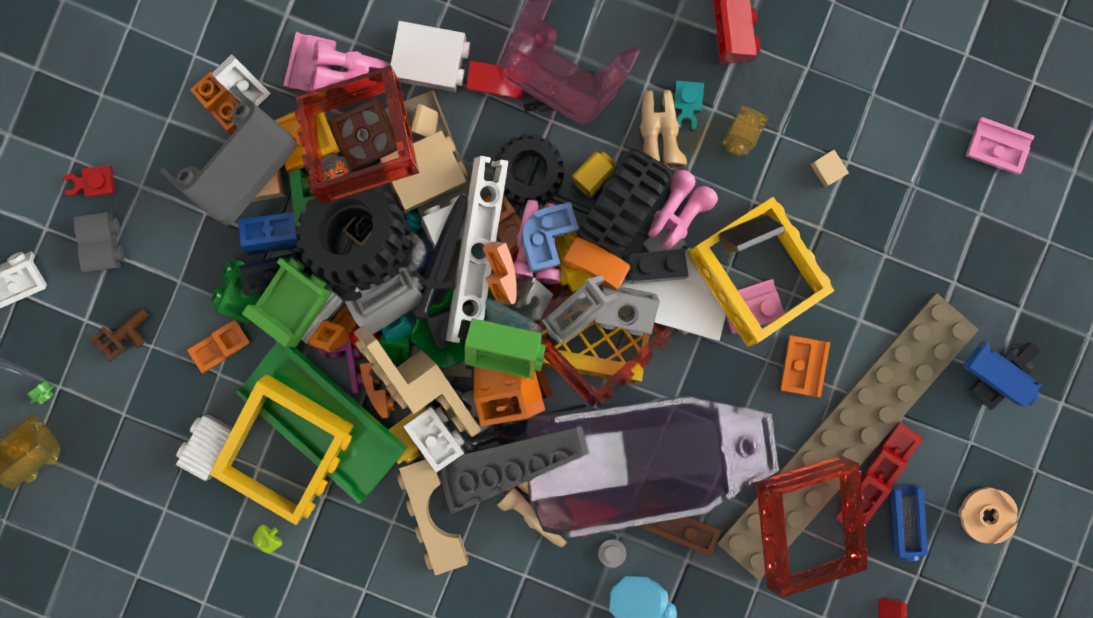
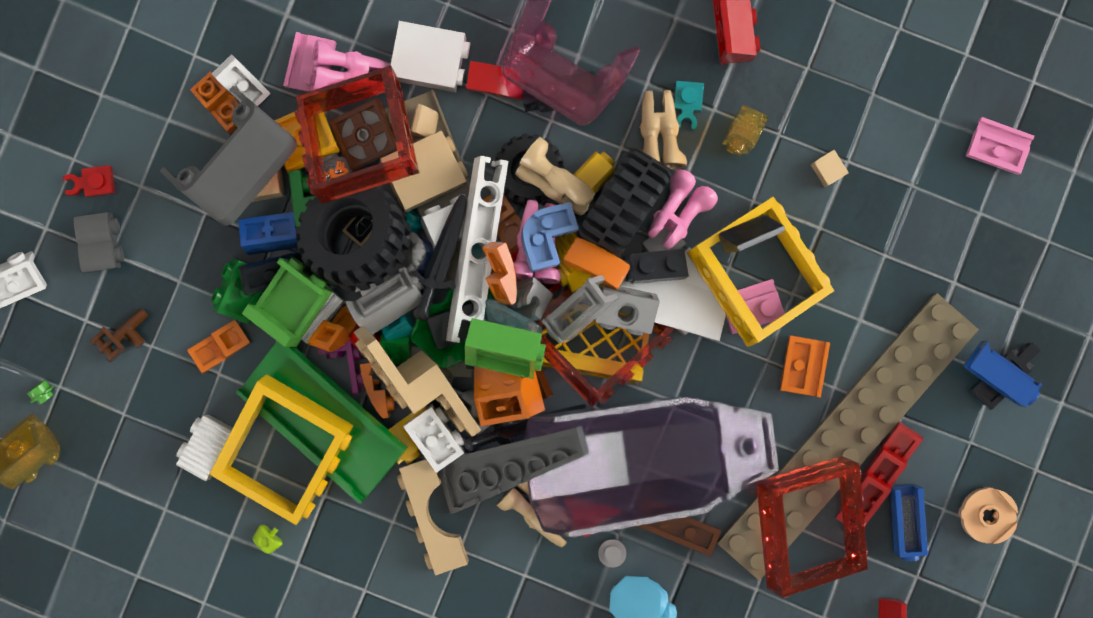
(554, 181): none -> tan piece

